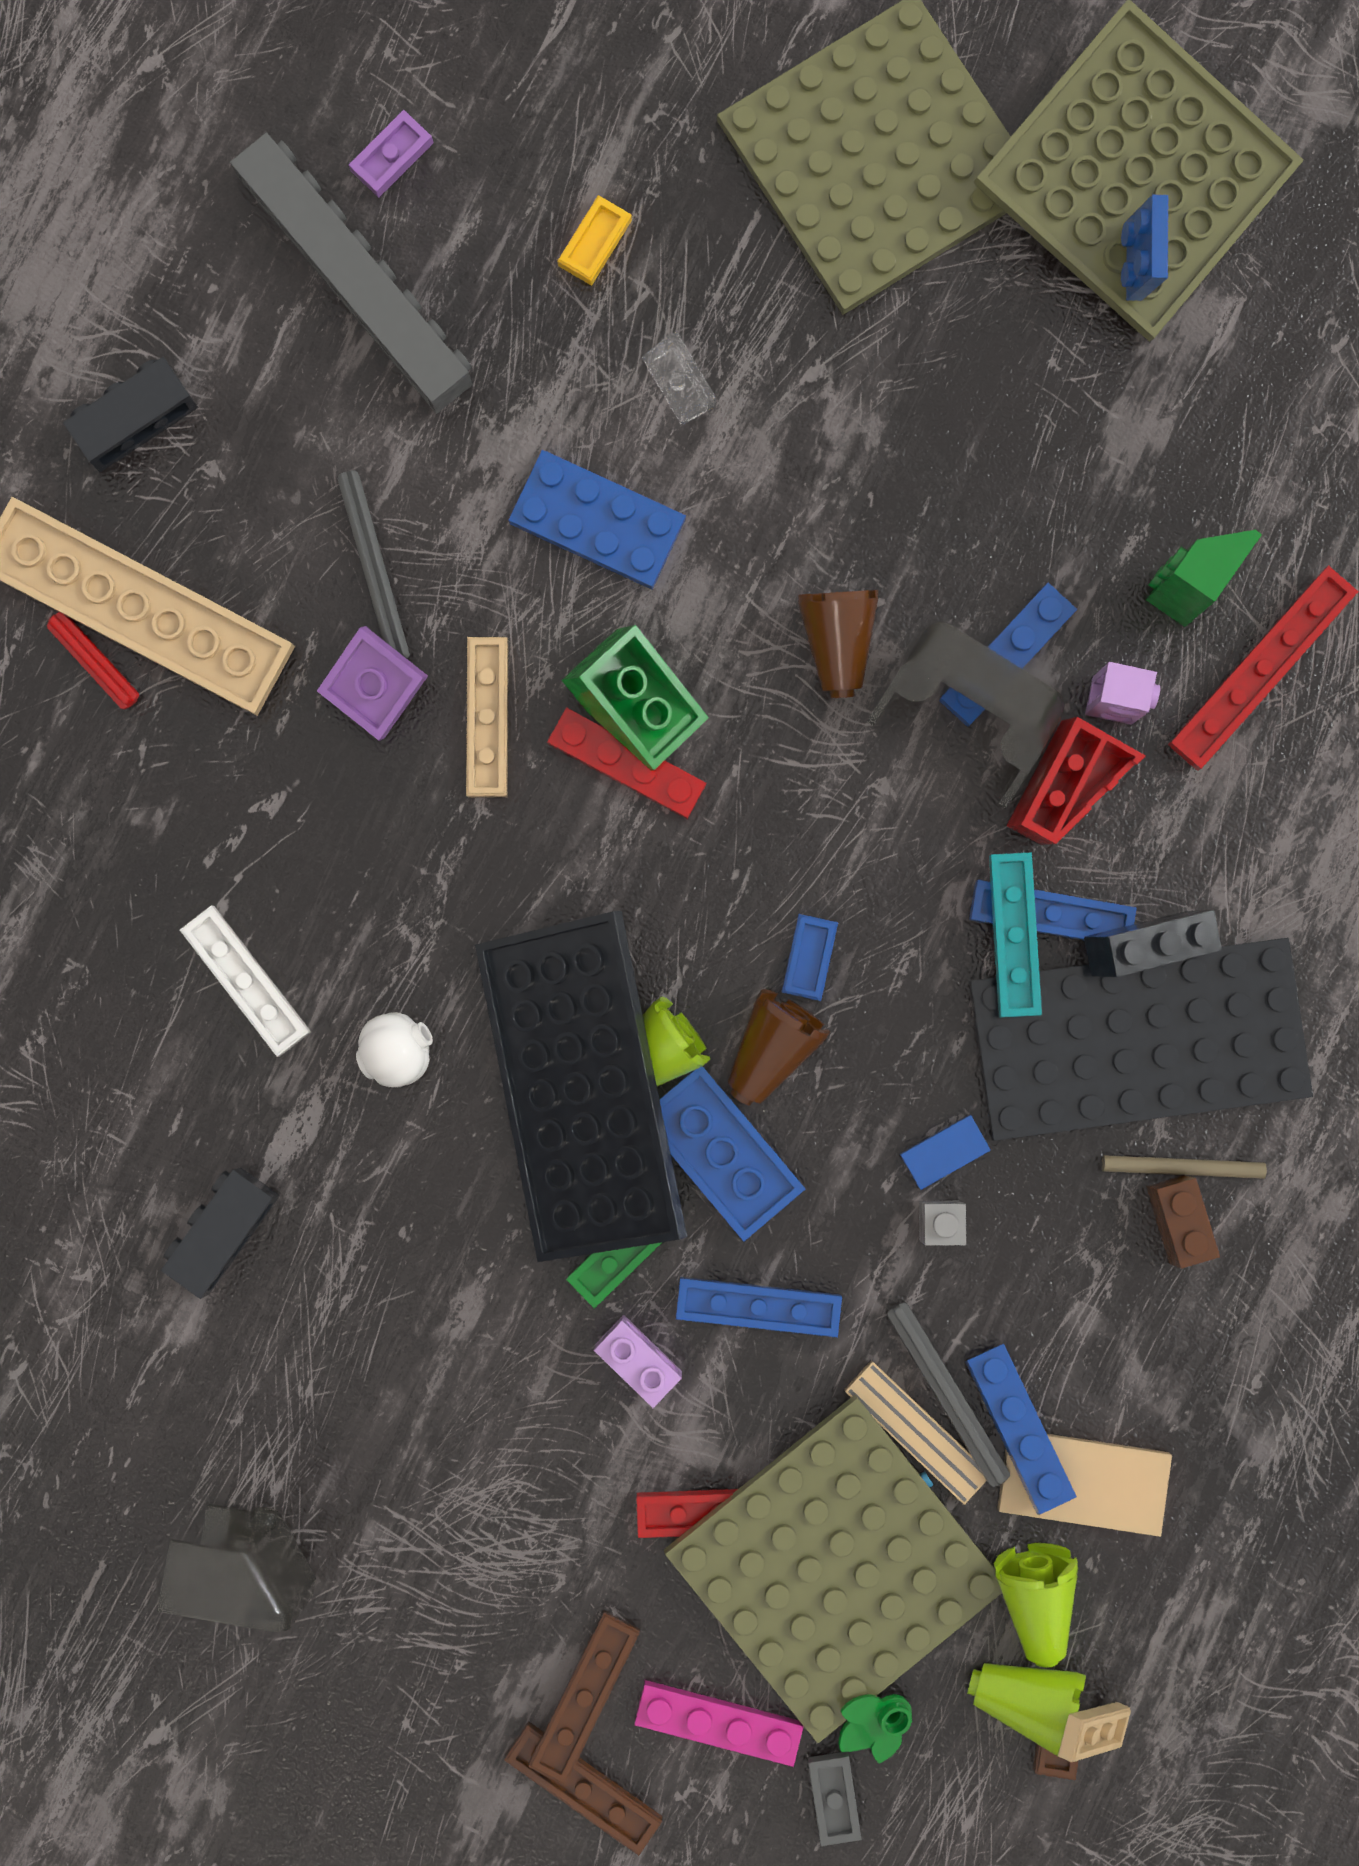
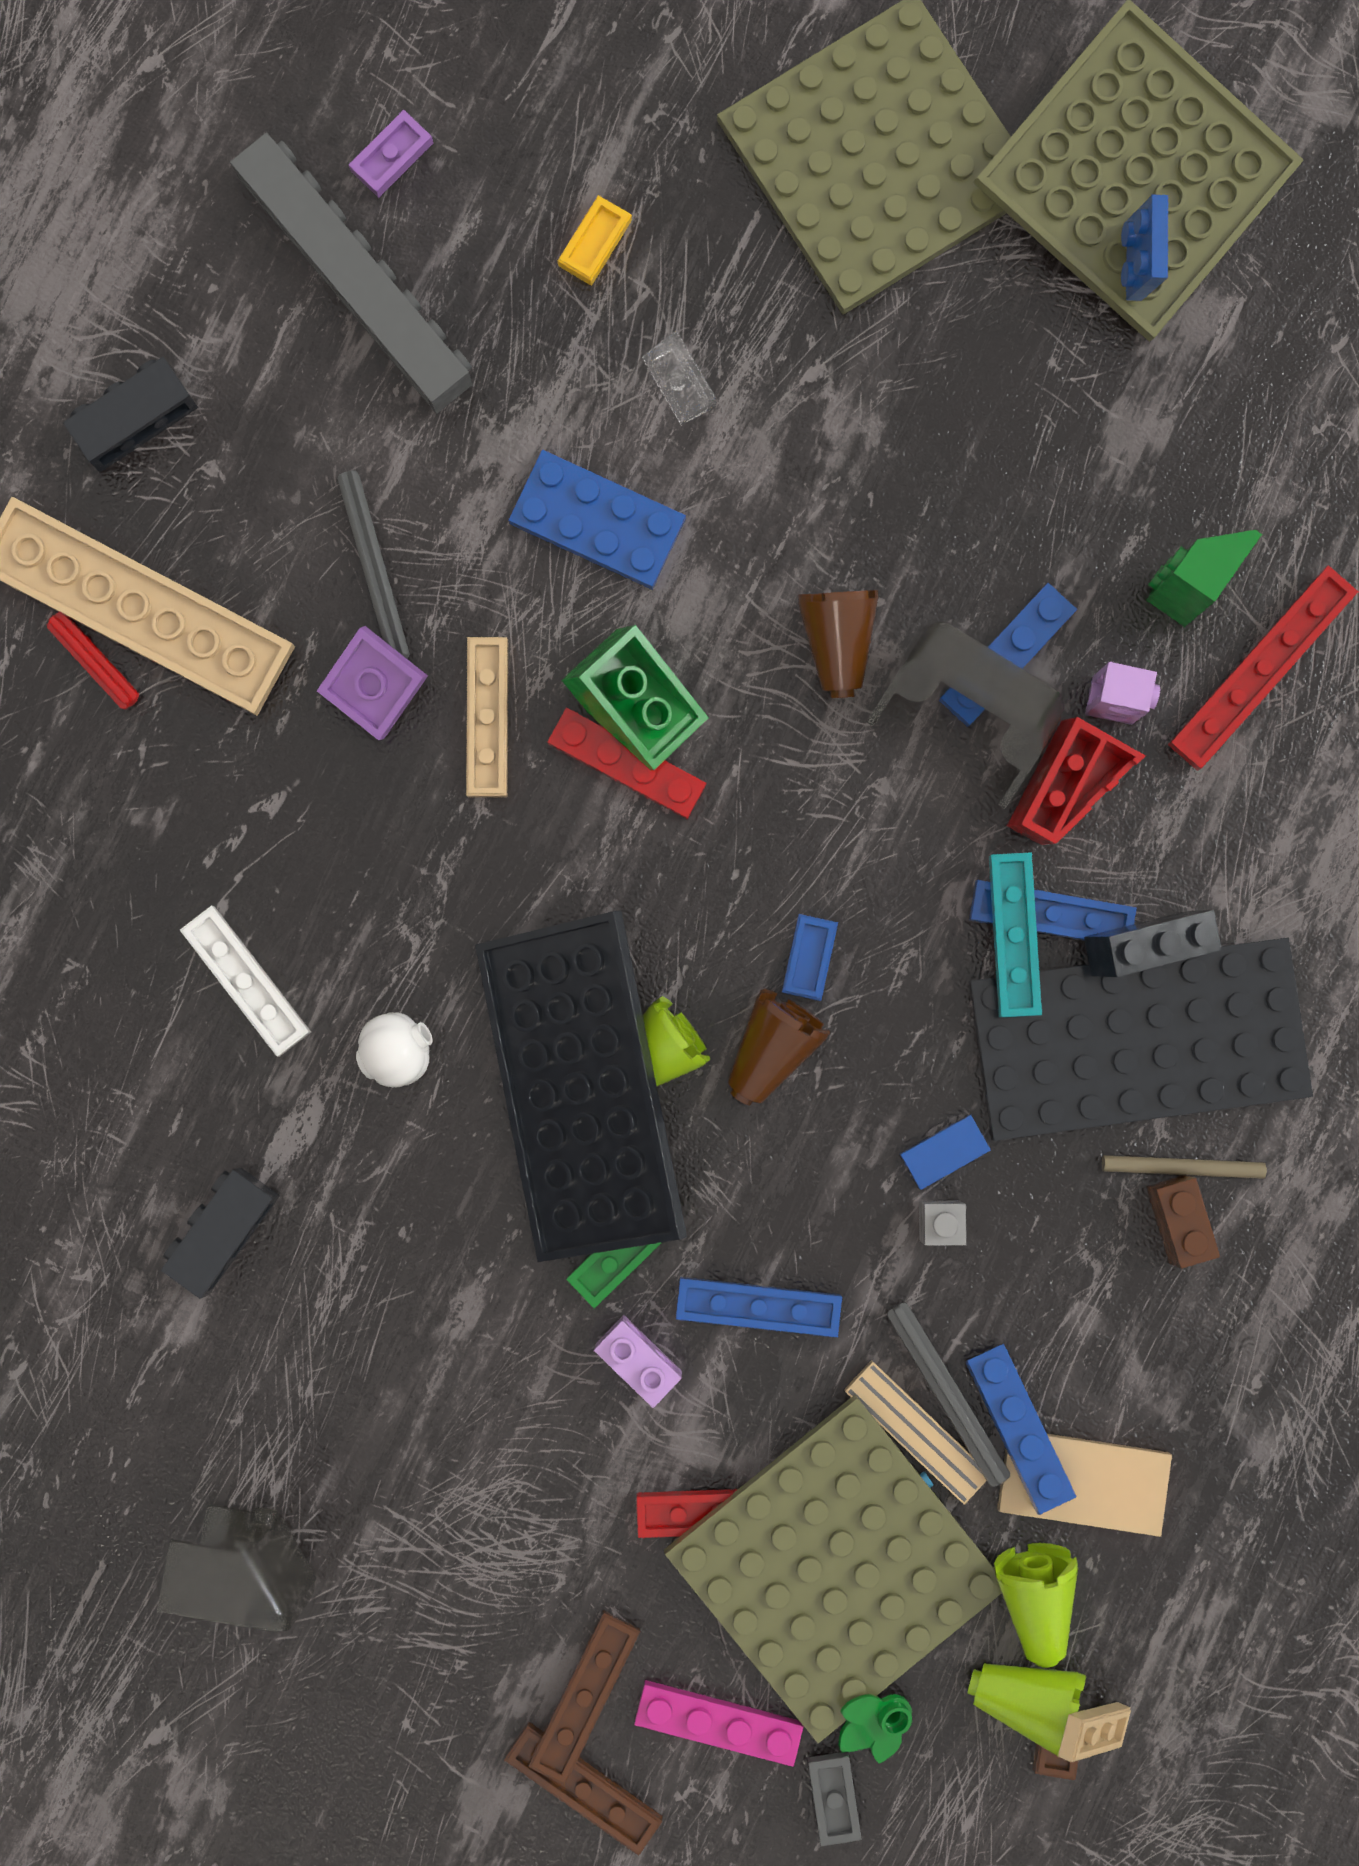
(725, 1154): blue plate -> none

